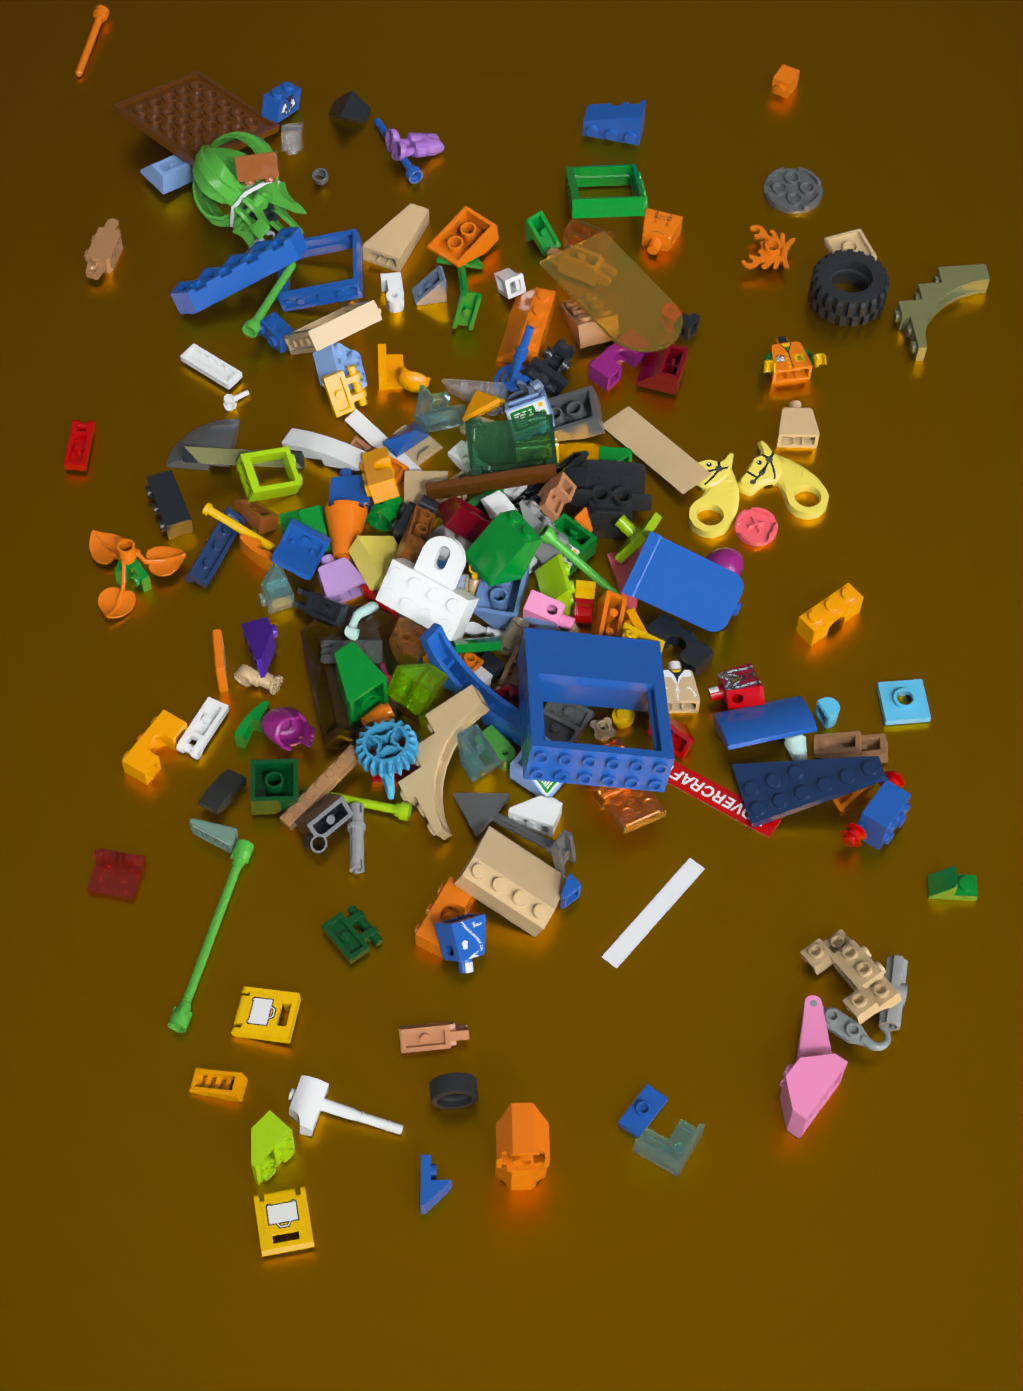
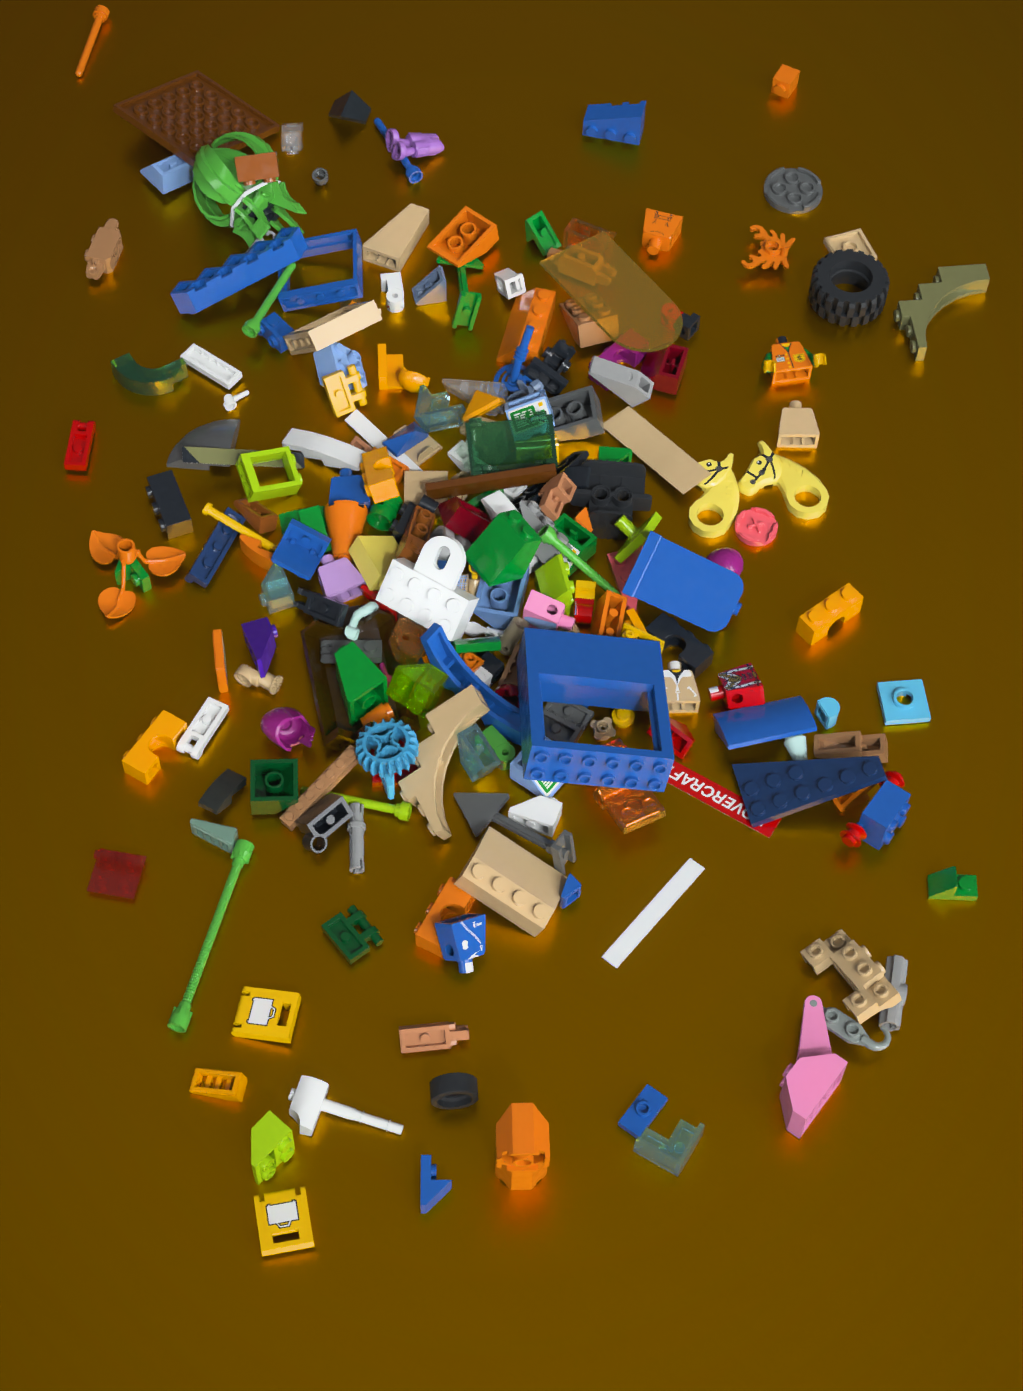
(147, 380): none -> clear green arch
(250, 723): green slope -> none
(281, 102): blue brick -> none
(605, 176): green window -> none
(623, 381): none -> light grey slope

